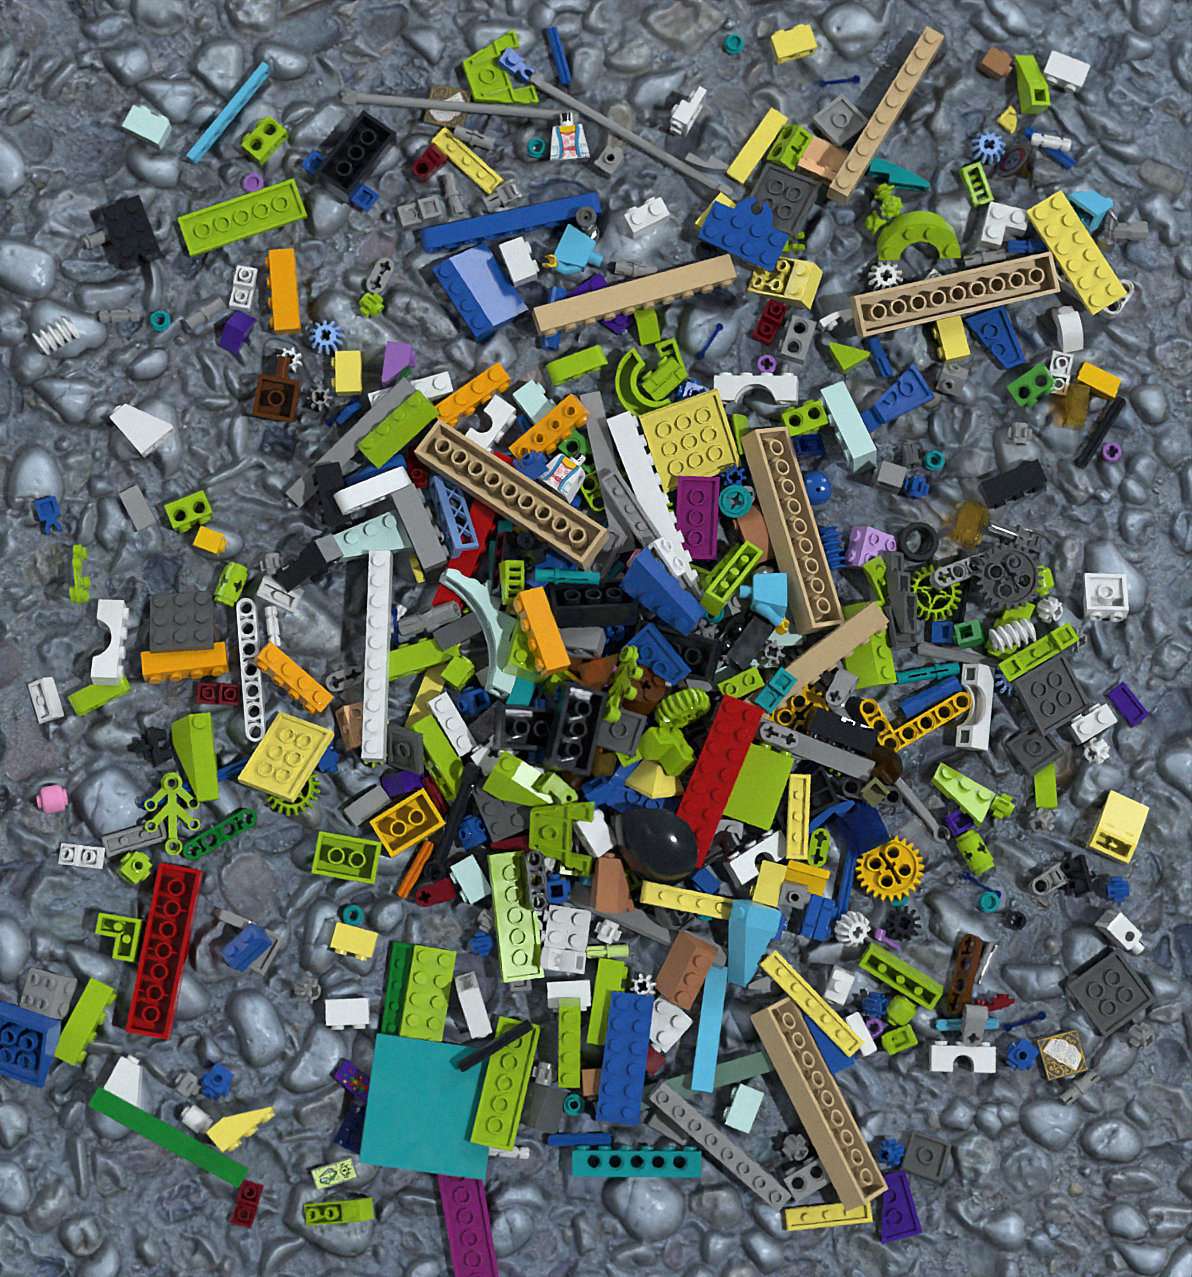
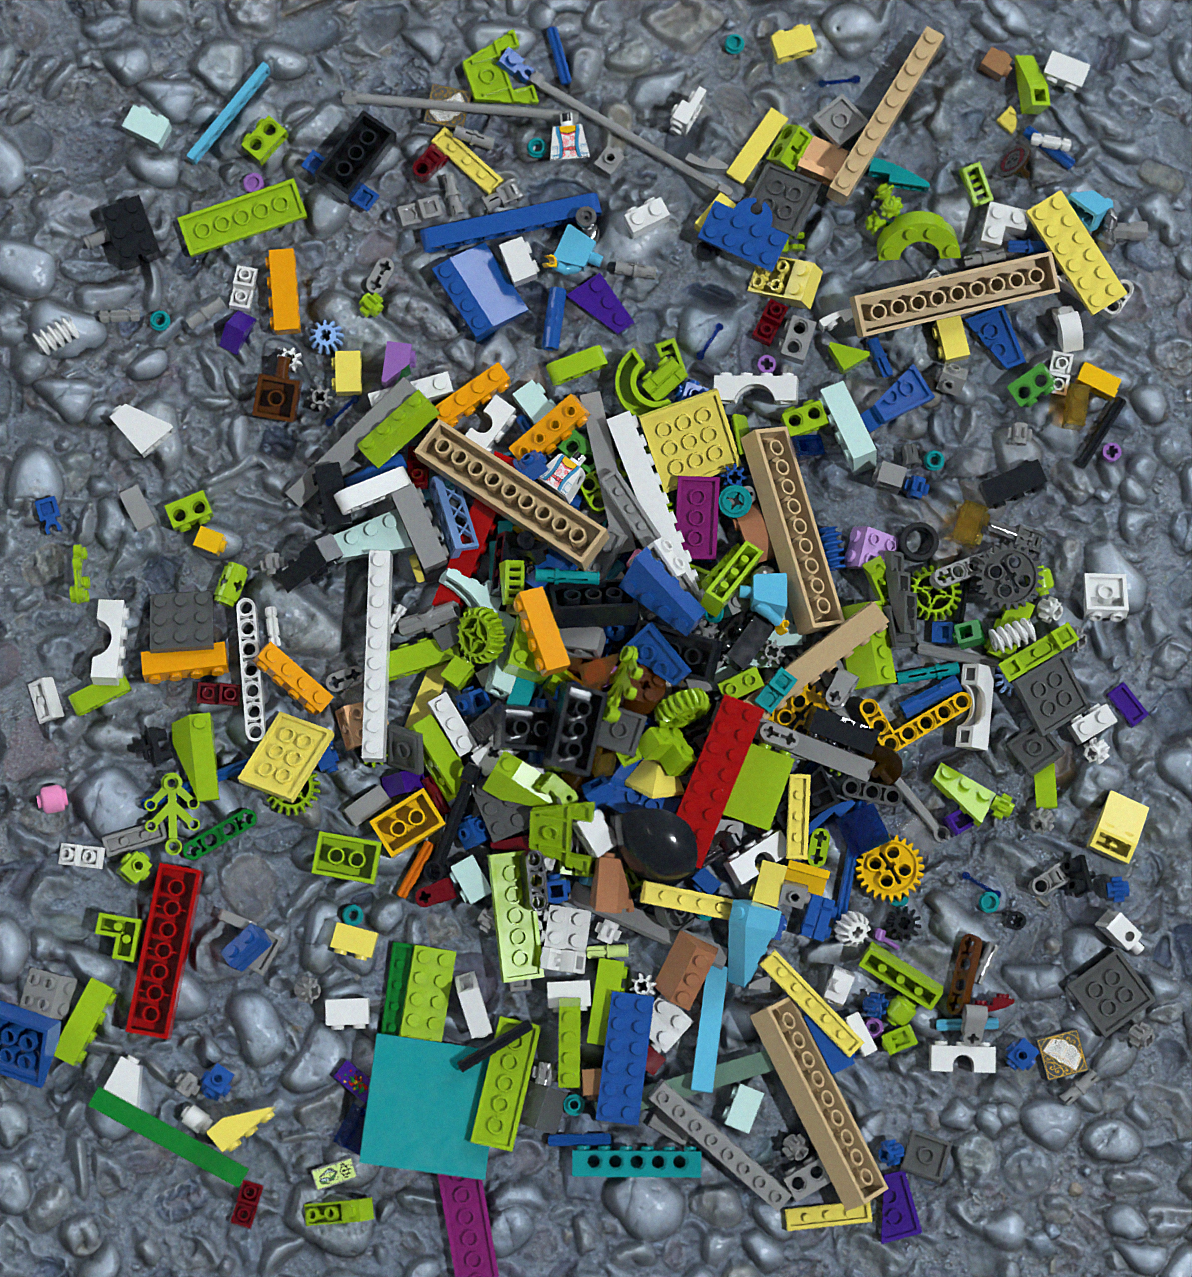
(274, 592): white slope -> none
(349, 412): blue tile -> none
(395, 612): clear blue hinge -> none
(481, 635): none -> lime gear
(482, 944): blue gear -> none
(522, 1152): white axle -> none
(634, 295): tan brick -> none
(647, 326): lime slope -> none
(819, 480): blue helmet -> none
(874, 792): olive panel -> none
(877, 276): white gear -> none
(970, 843): lime piece -> none
(988, 140): light blue gear -> none
(1040, 1015): clear blue hinge -> none

